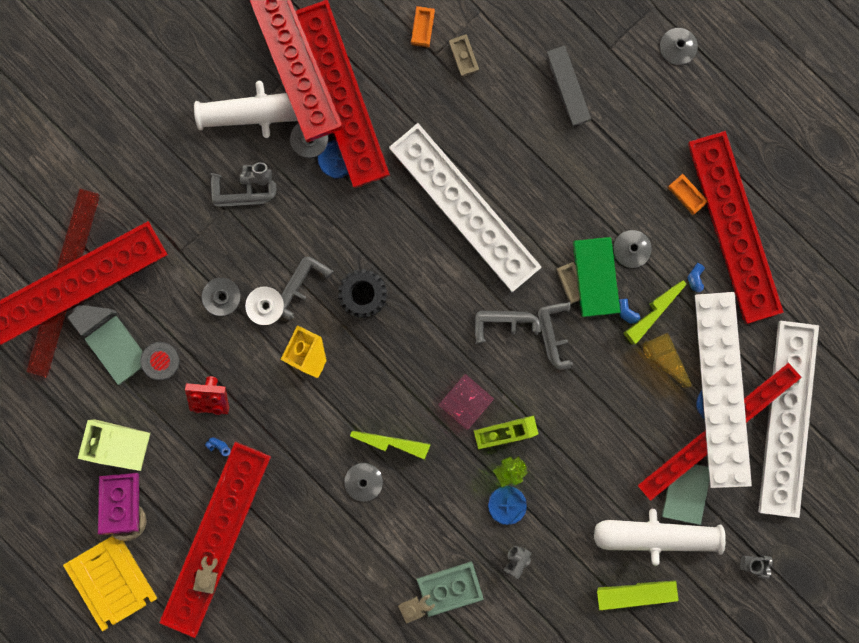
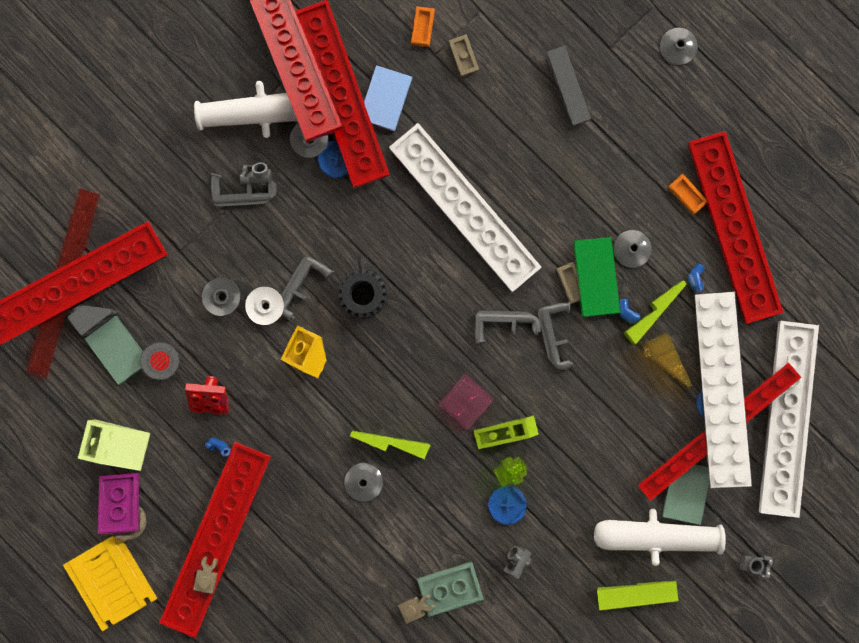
(386, 97): none -> light blue tile

